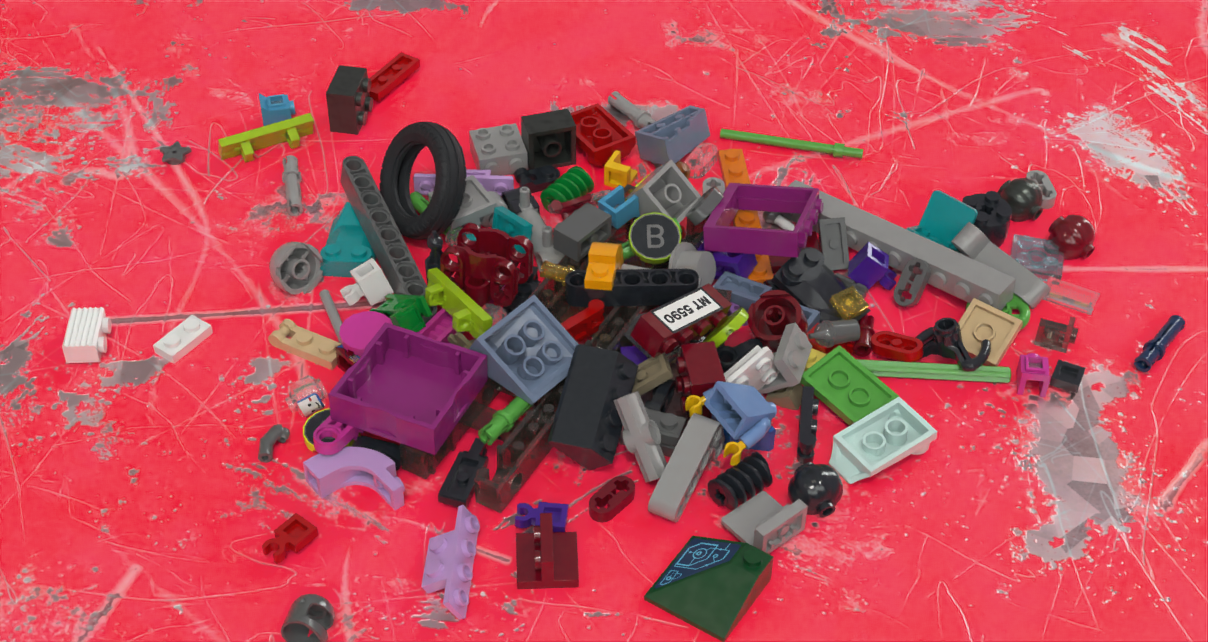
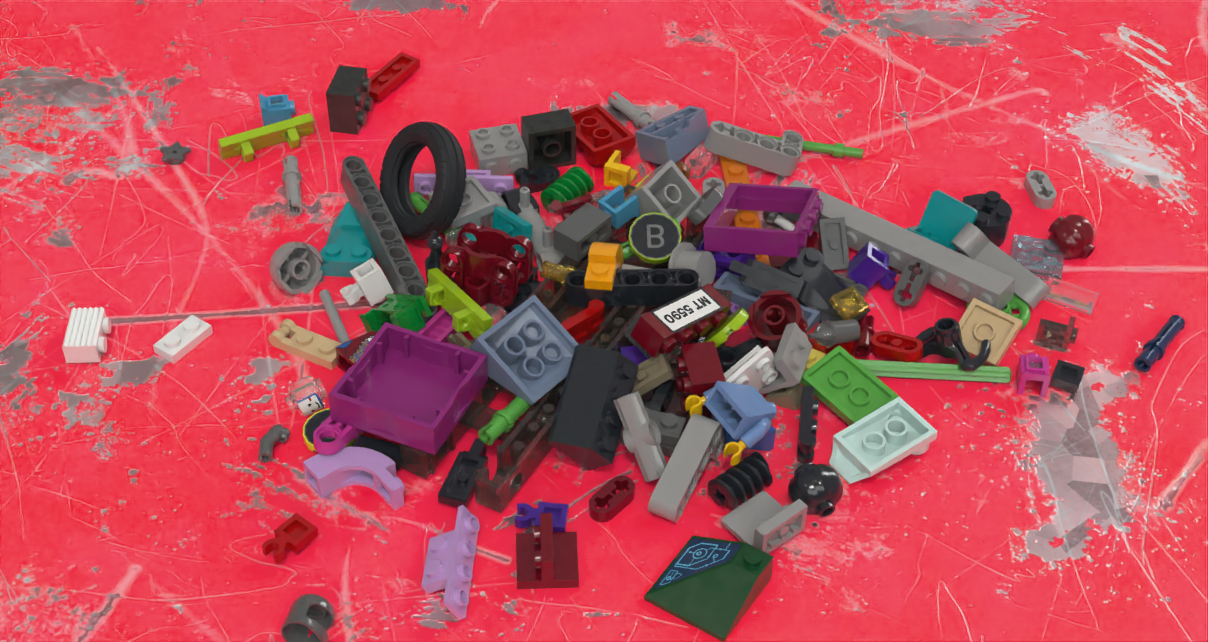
(360, 329): dark pink tile -> none
(754, 148): none -> light grey beam
(766, 278): none -> black hinge
(1023, 197): pearl dark grey plant -> none

